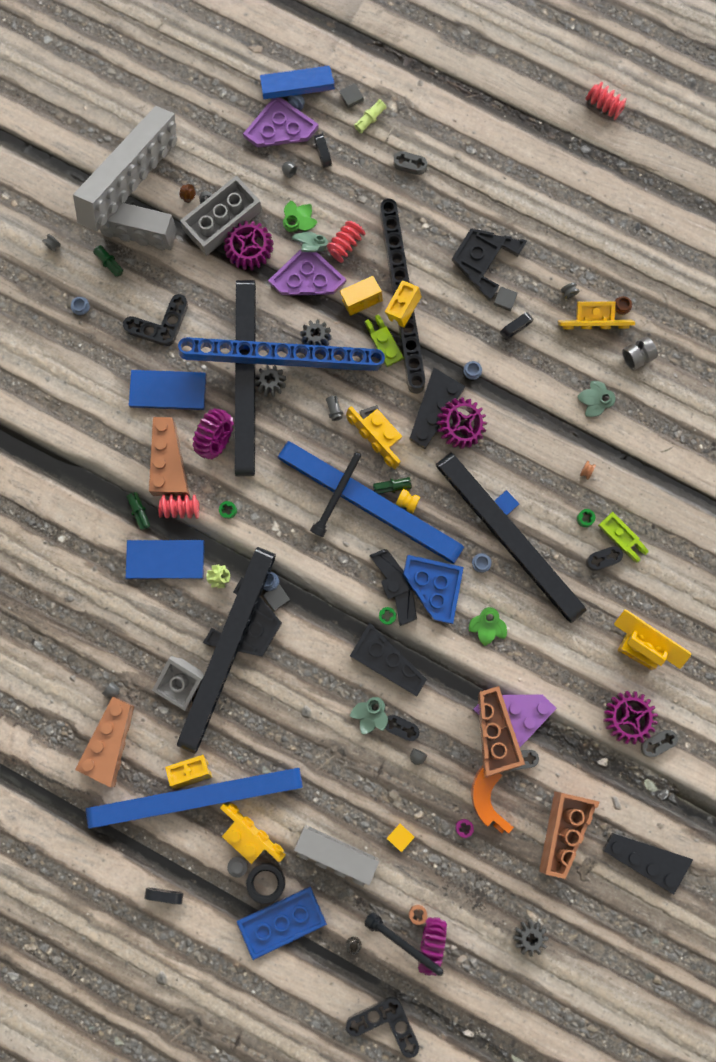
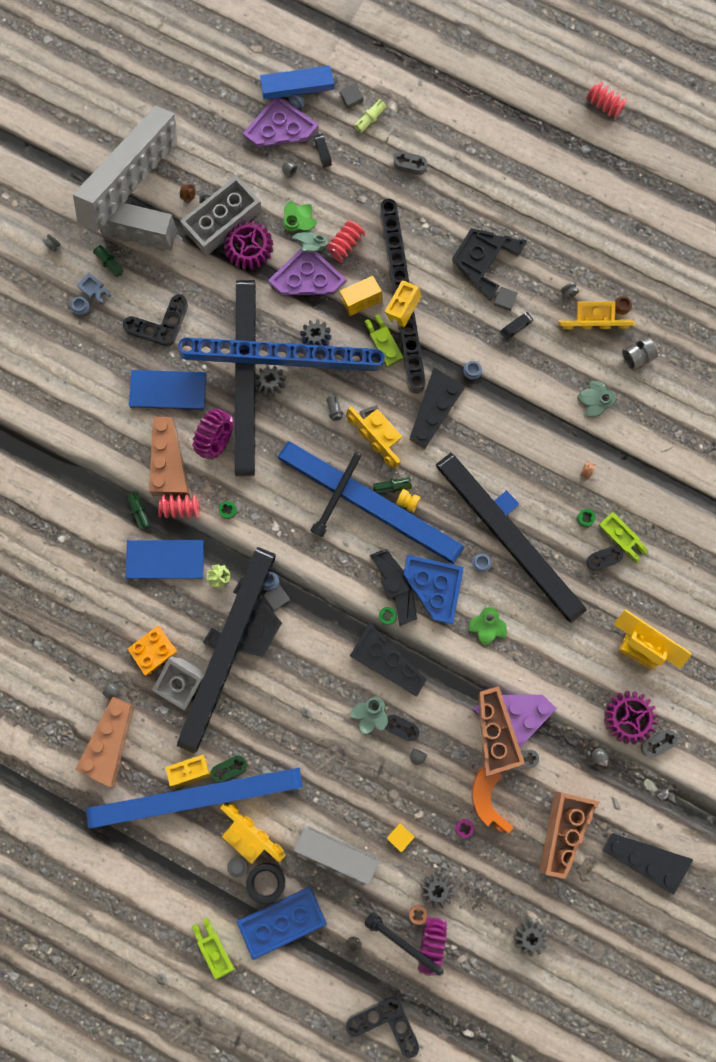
(93, 287): none -> sand blue plate
(152, 650): none -> light orange hinge
(163, 895): black beam -> none
(213, 950): none -> lime hinge
(227, 764): none -> dark green beam
(443, 893): none -> dark grey gear
(475, 415): magenta gear -> none
(599, 755): none -> dark grey hinge

